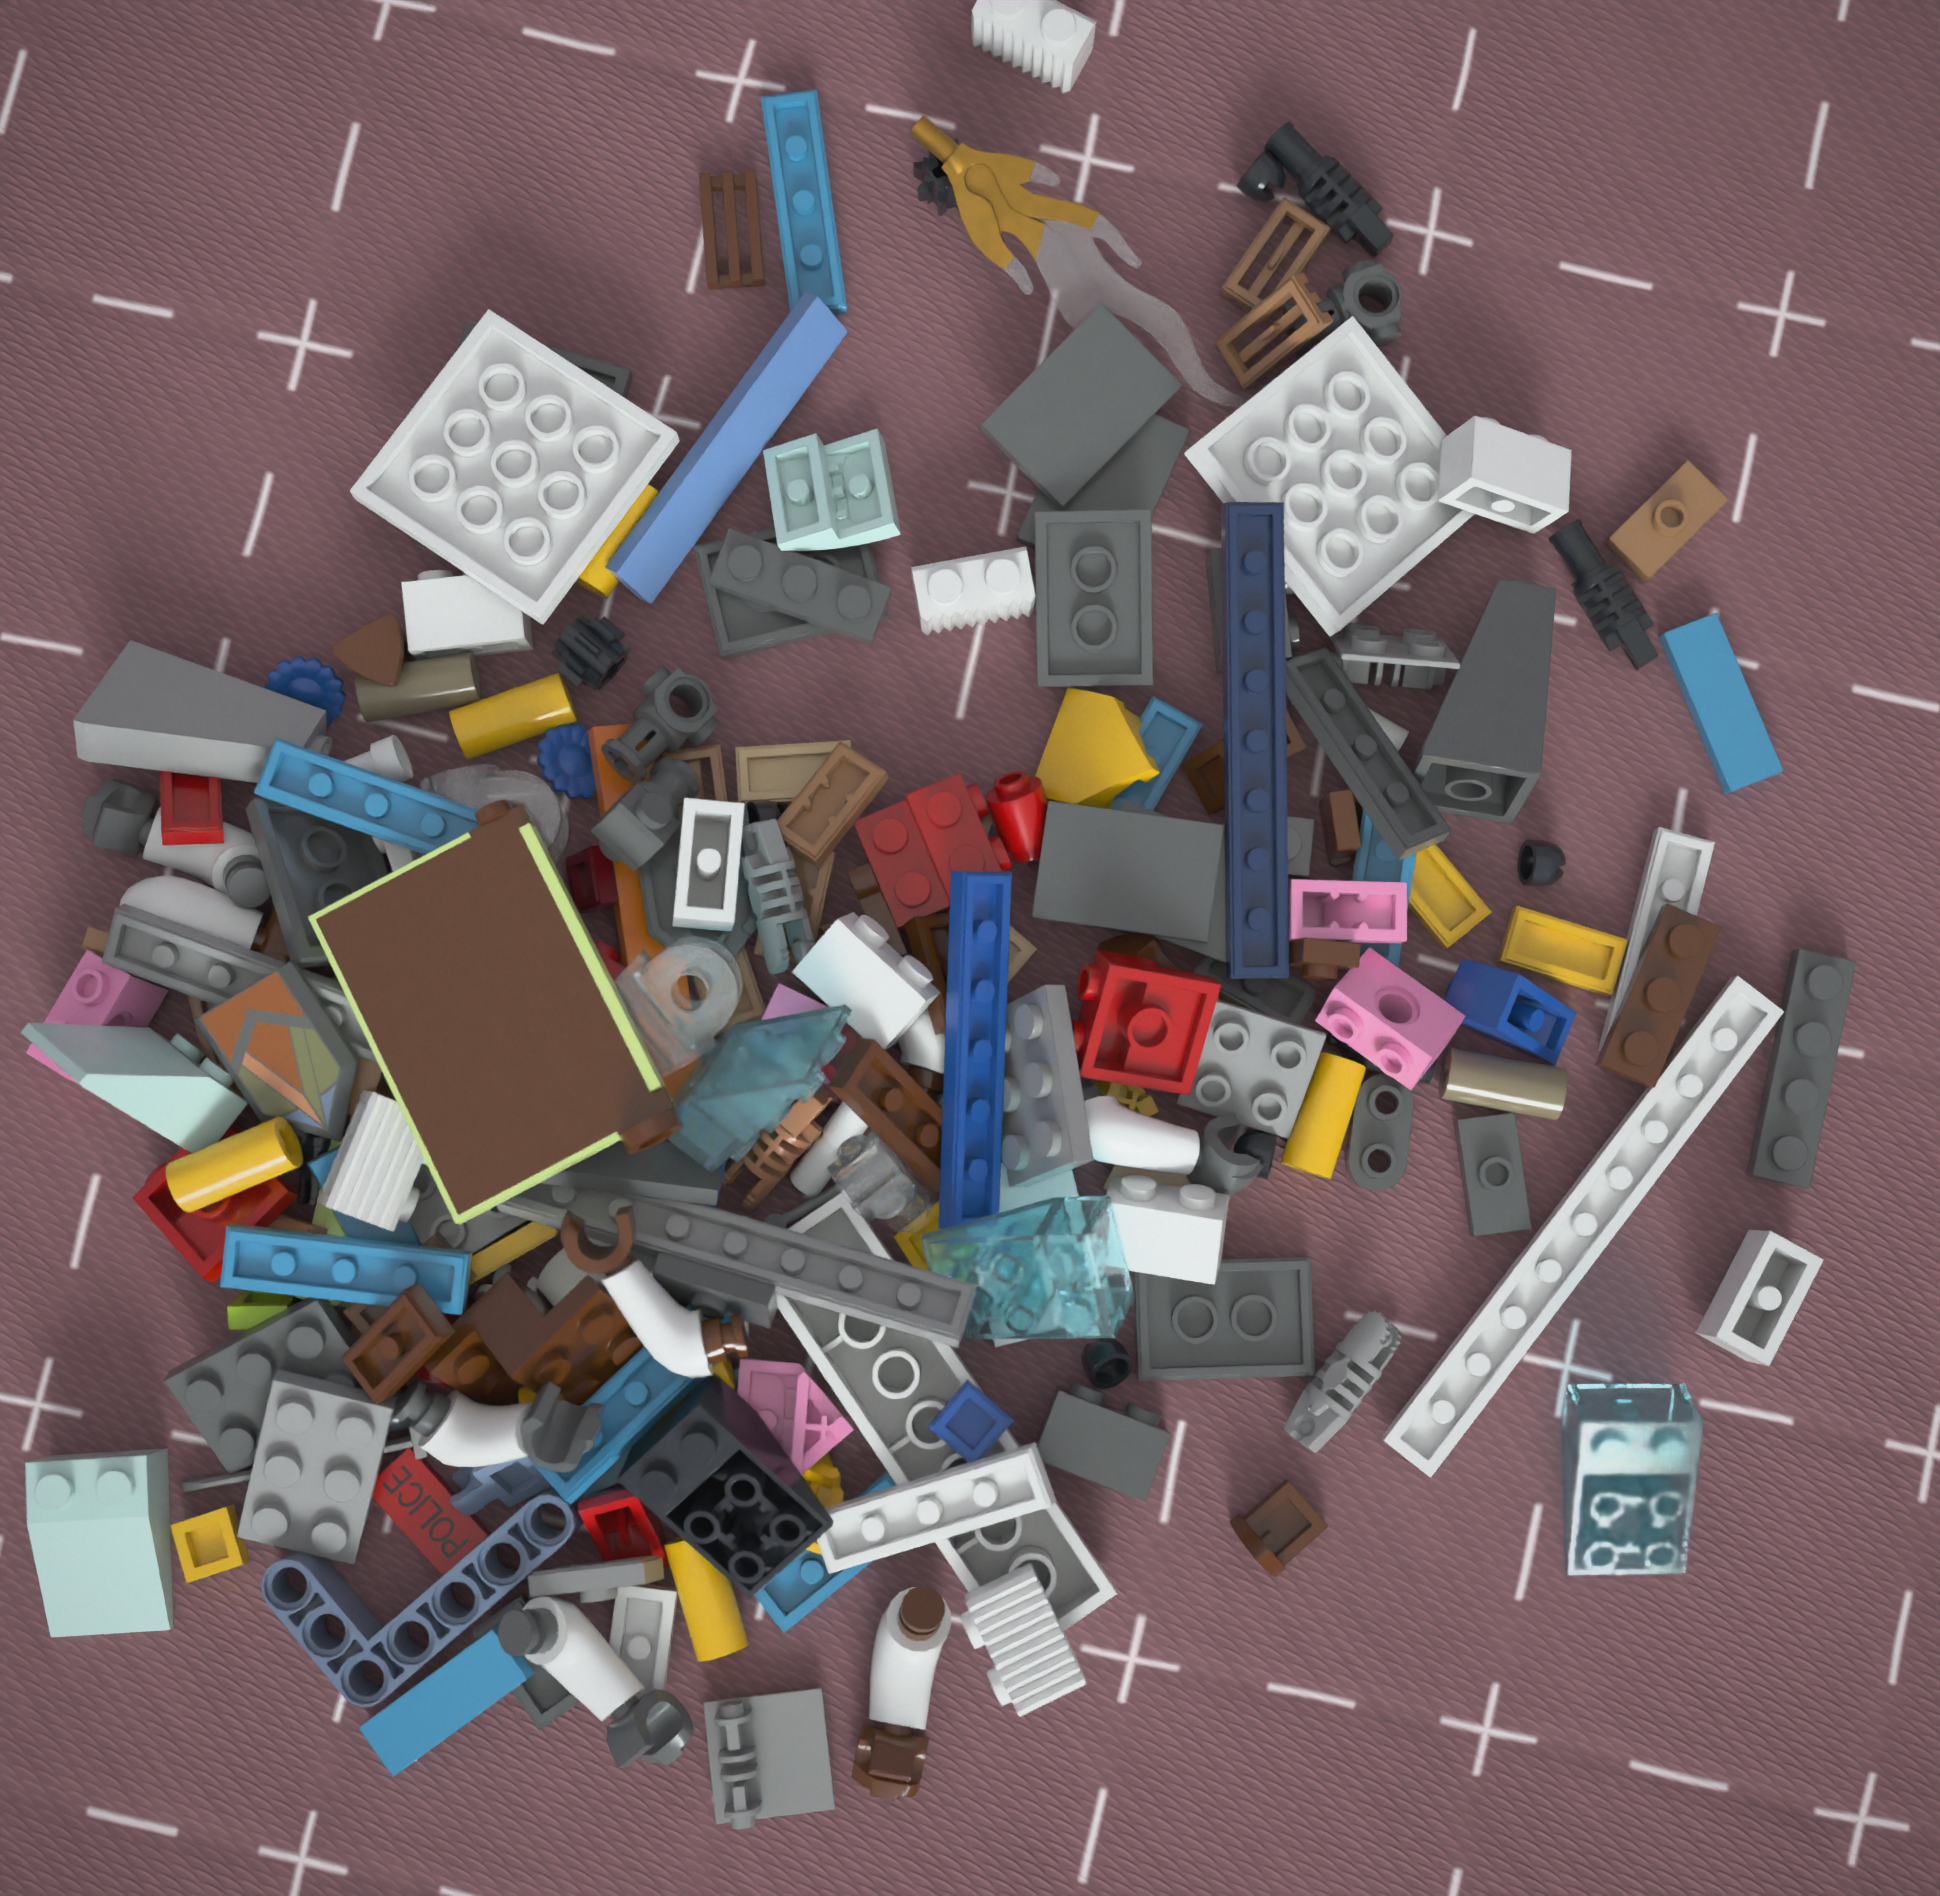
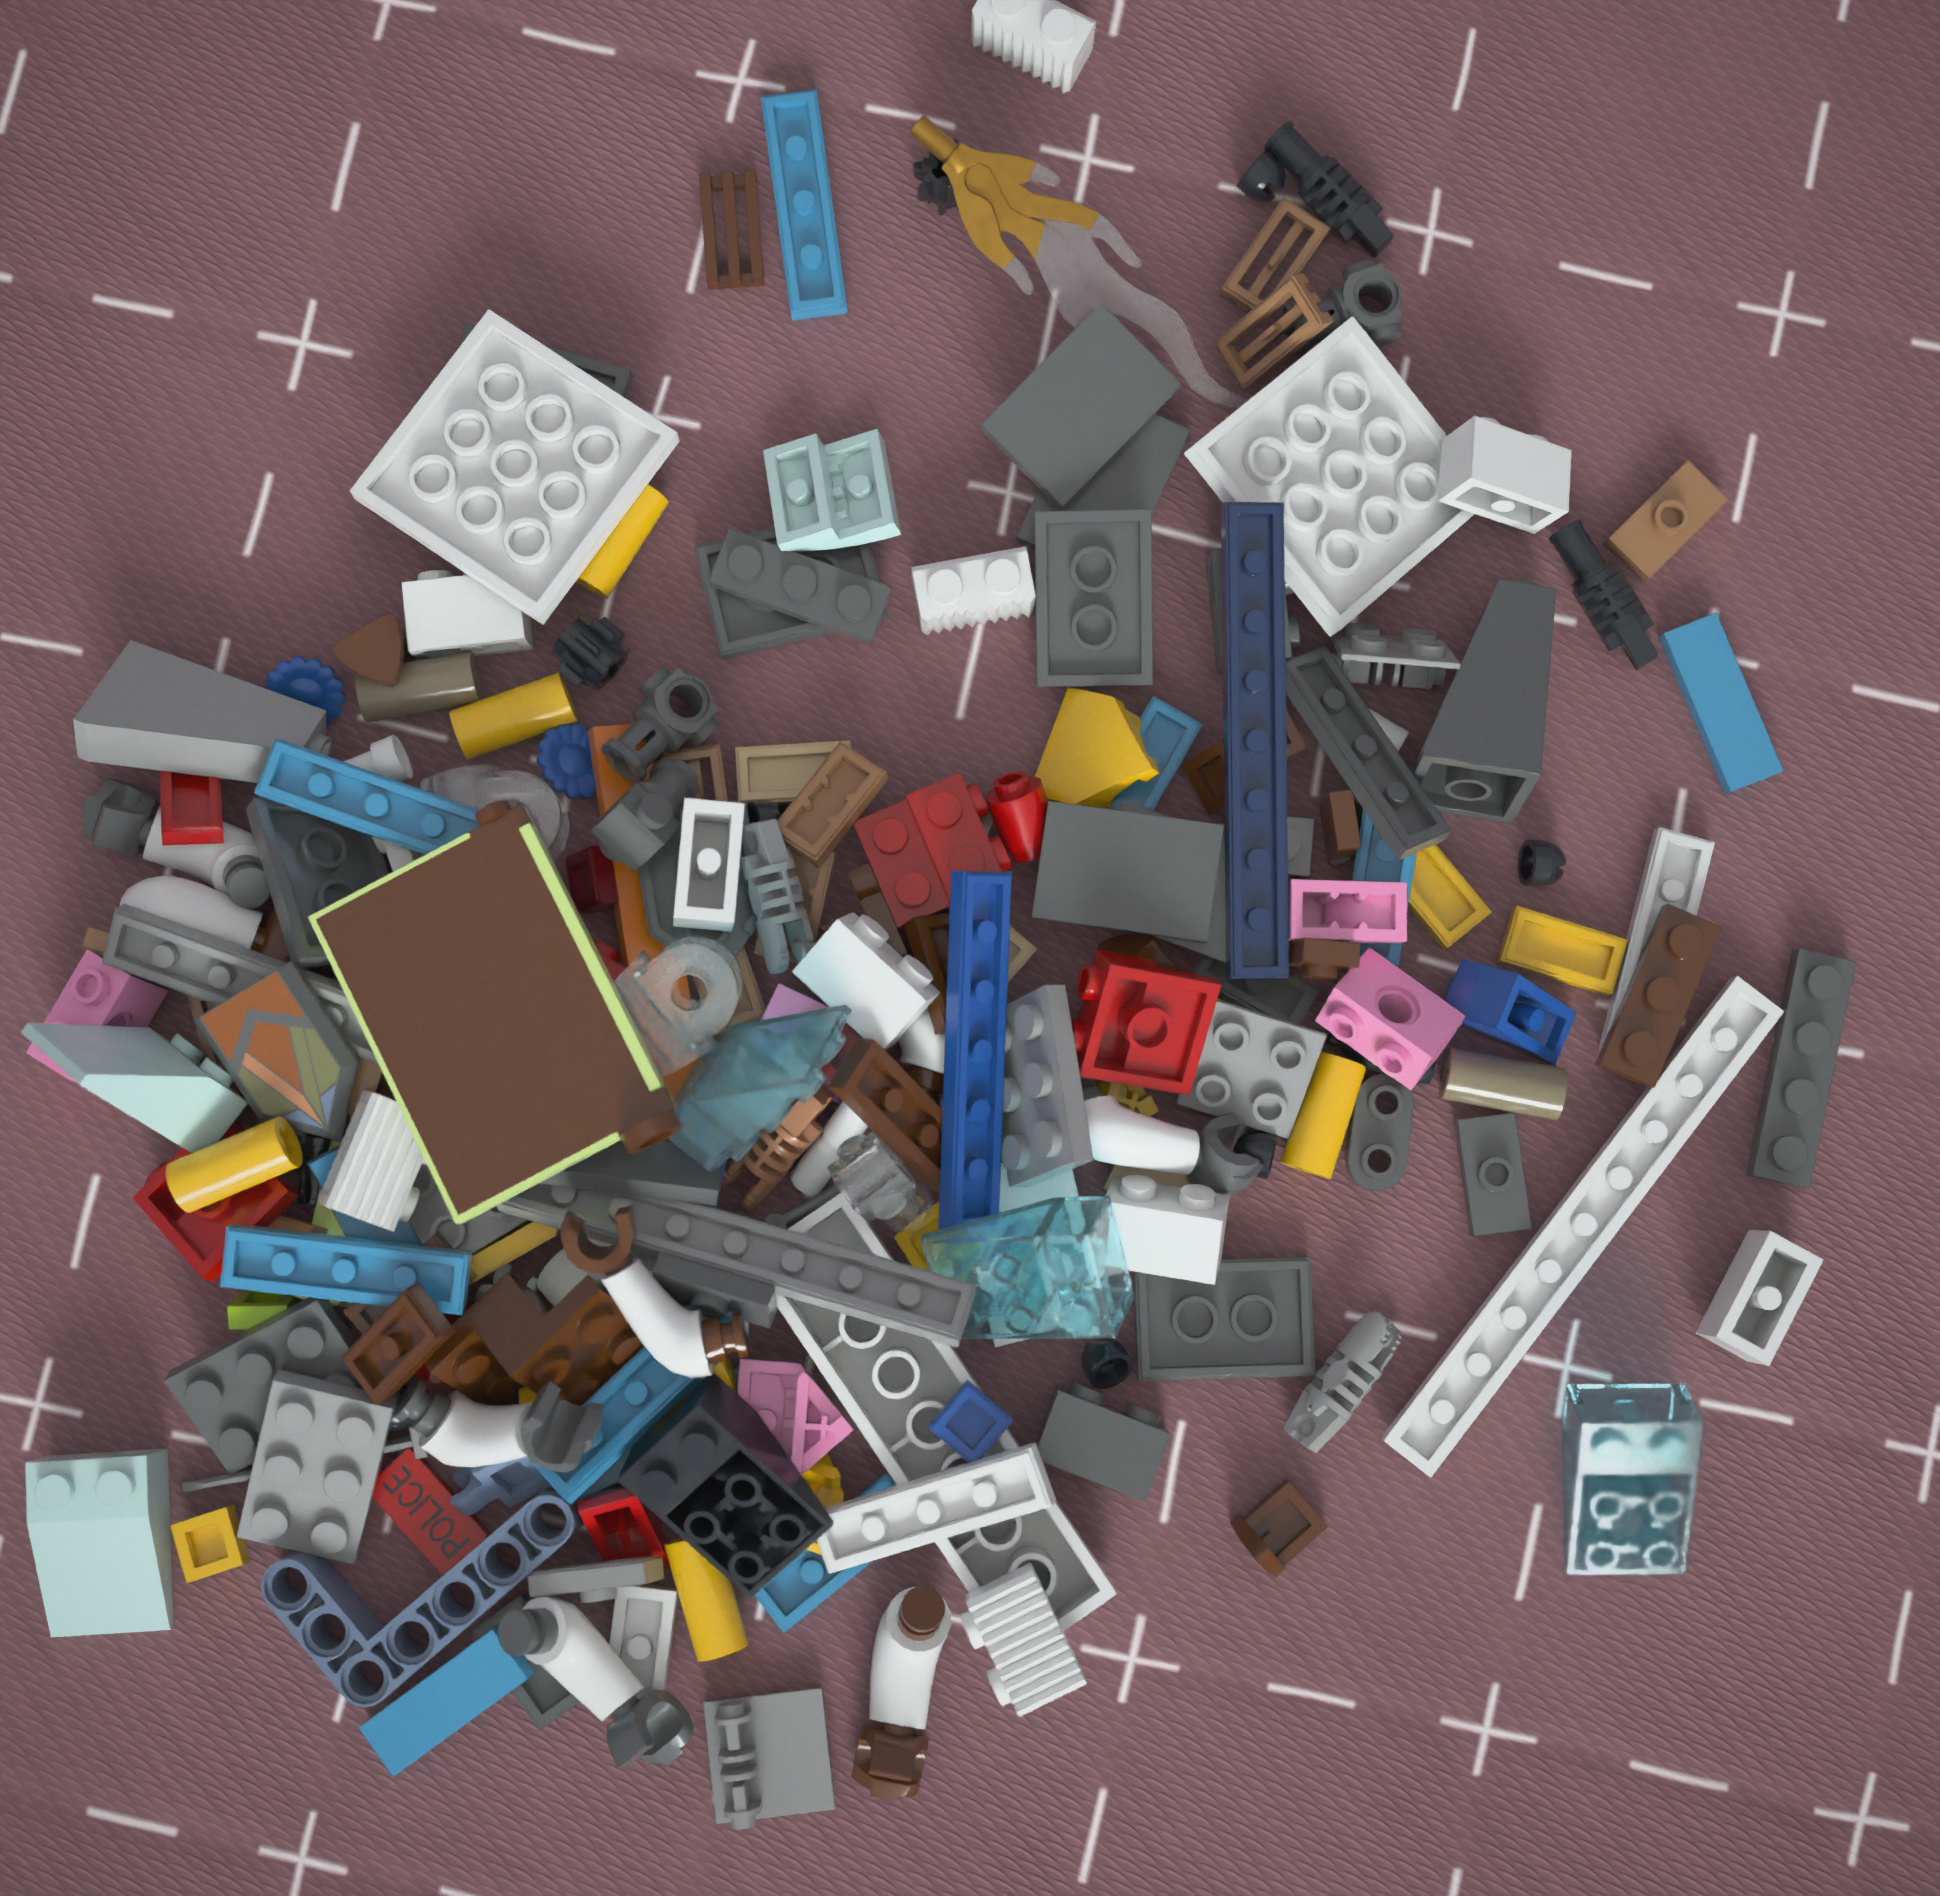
(727, 448): medium blue tile -> none

